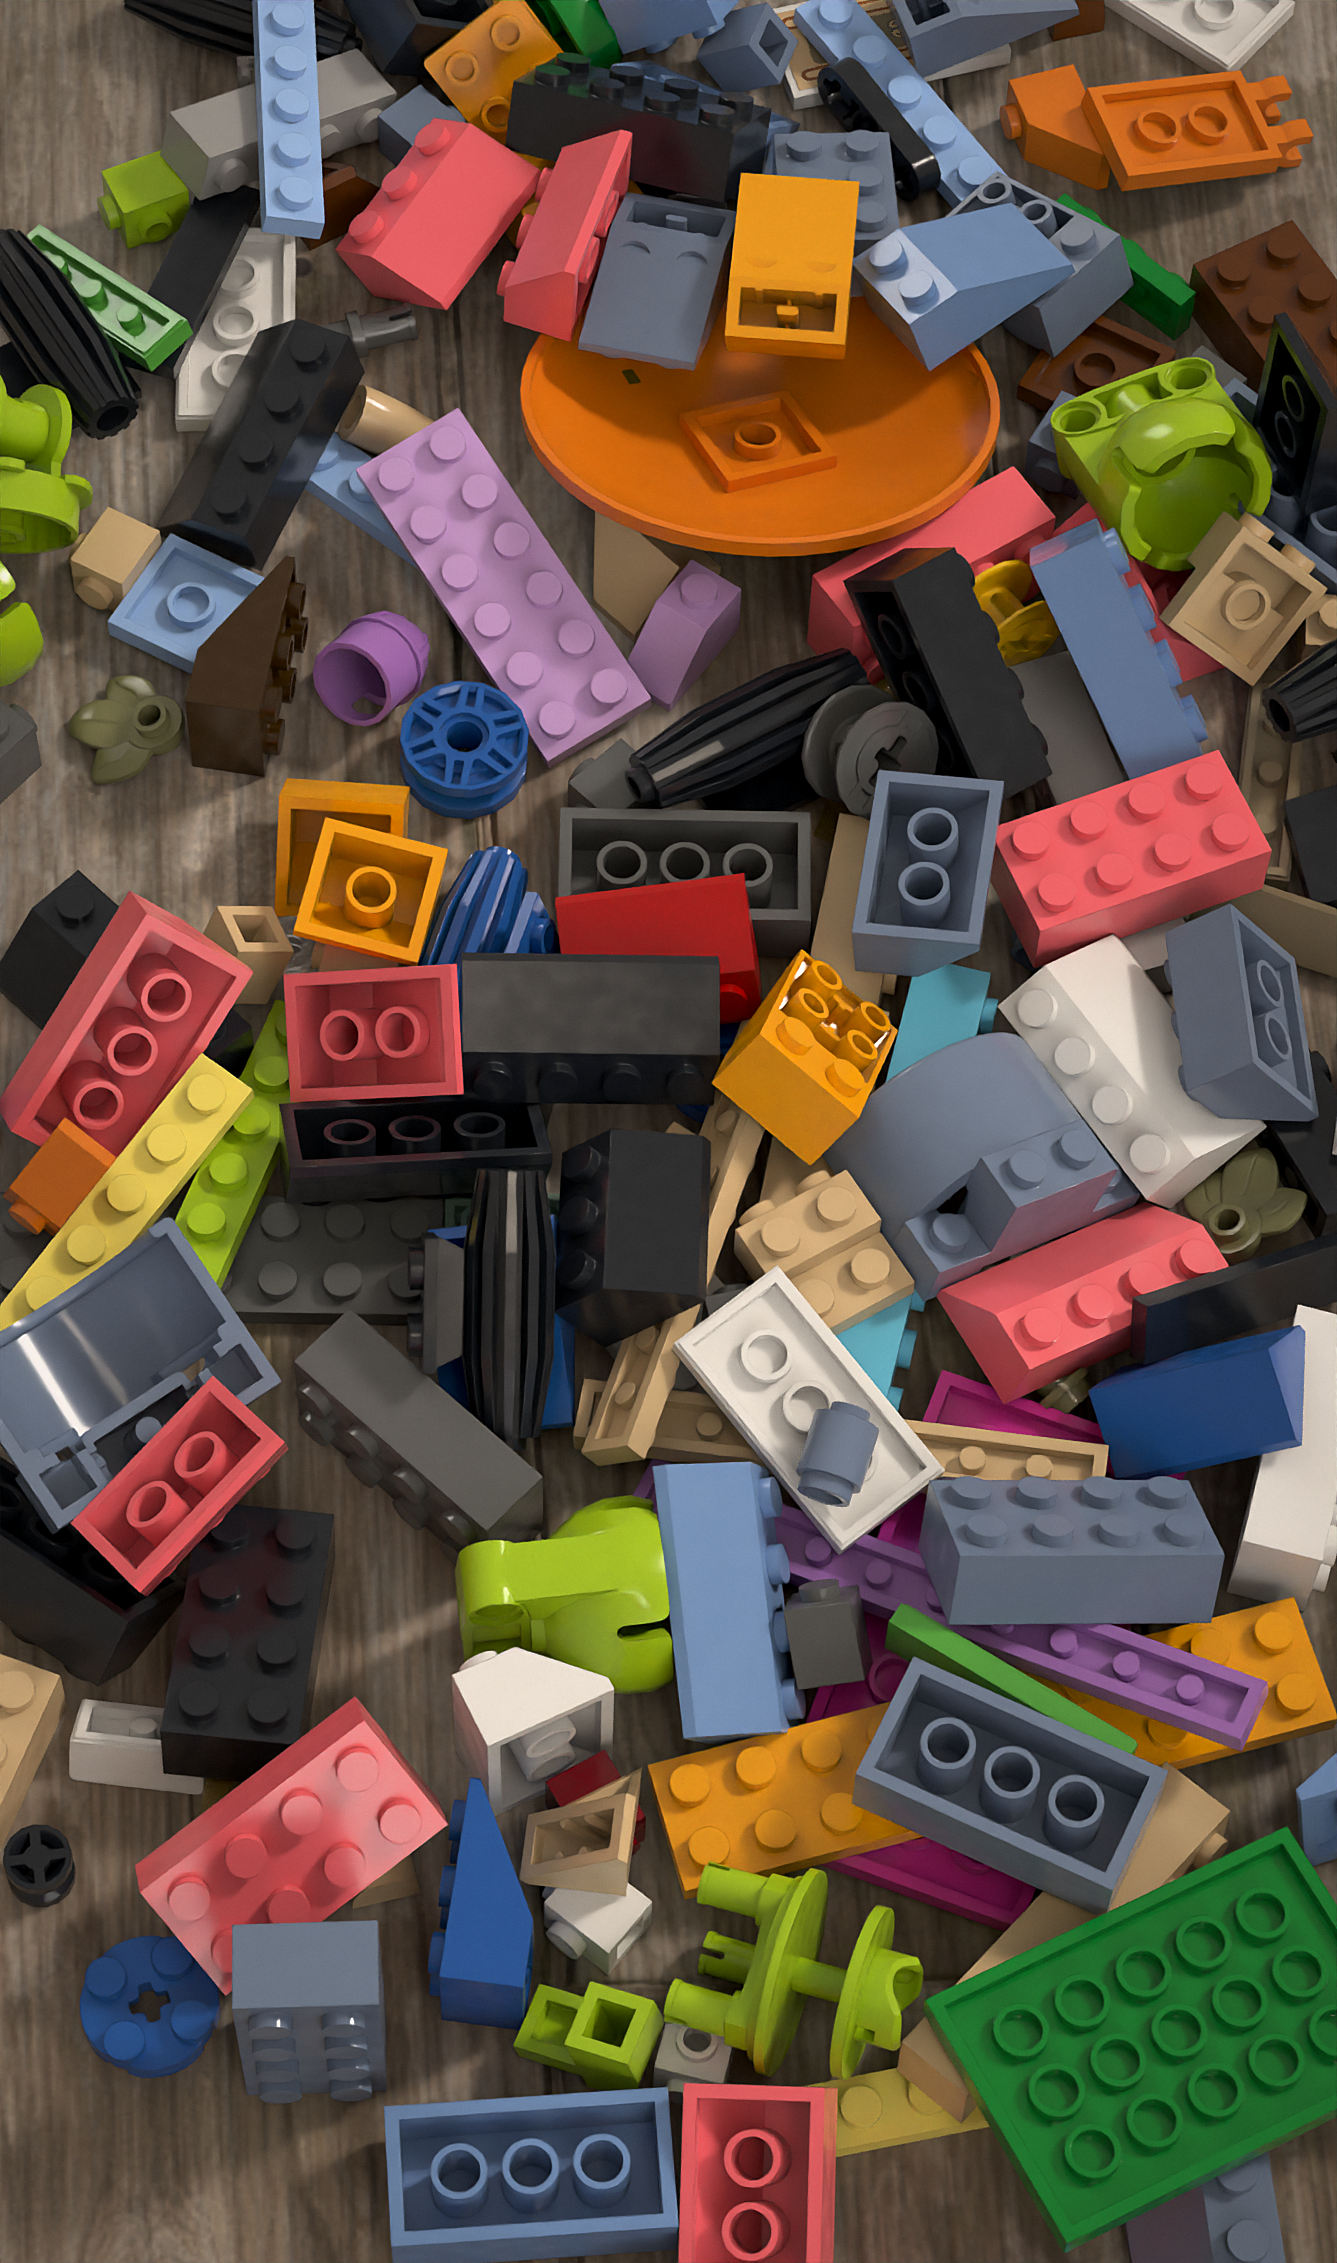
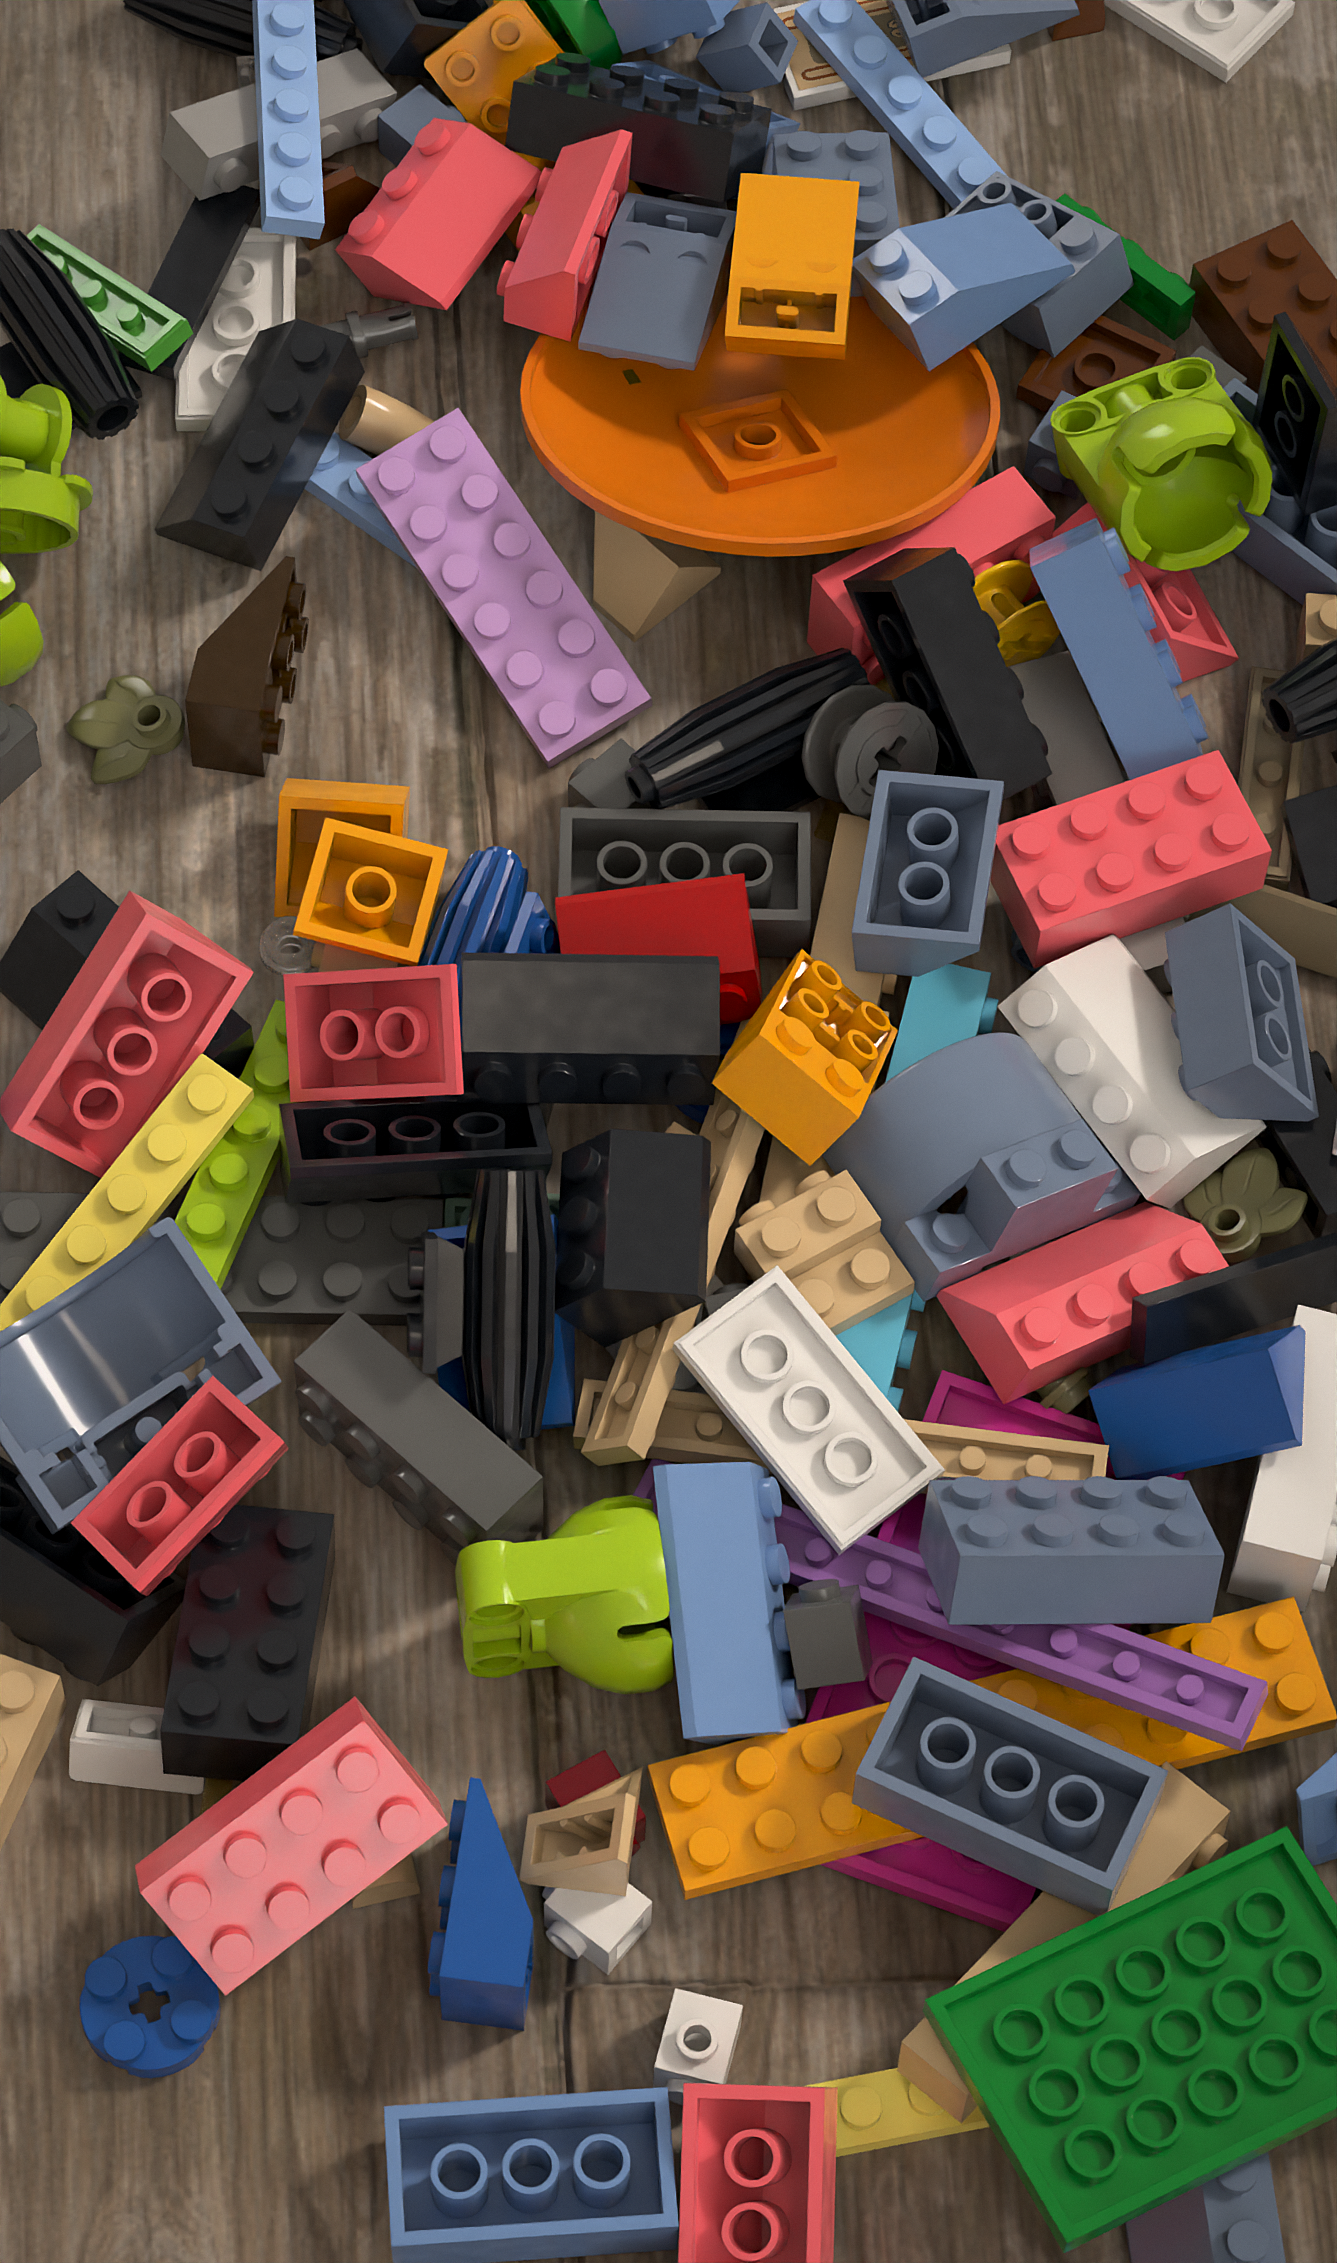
(34, 1851): black wheel -> none
(57, 1179): orange slope -> none
(111, 558): tan brick -> none
(143, 200): lime brick -> none
(180, 601): light blue plate -> none
(257, 941): tan brick -> none
(310, 2009): sand blue brick -> none
(374, 659): medium lavender helmet -> none
(464, 717): blue wheel -> none
(527, 1721): white slope -> none
(595, 2036): lime brick -> none
(685, 633): lavender slope -> none
(786, 1969): lime piece -> none
(836, 1454): sand blue brick -> none
(862, 104): black beam -> none
(919, 1636): bright green tile -> none
(1052, 127): orange slope -> none
(1194, 129): orange tile -> none
(1243, 596): tan plate -> none

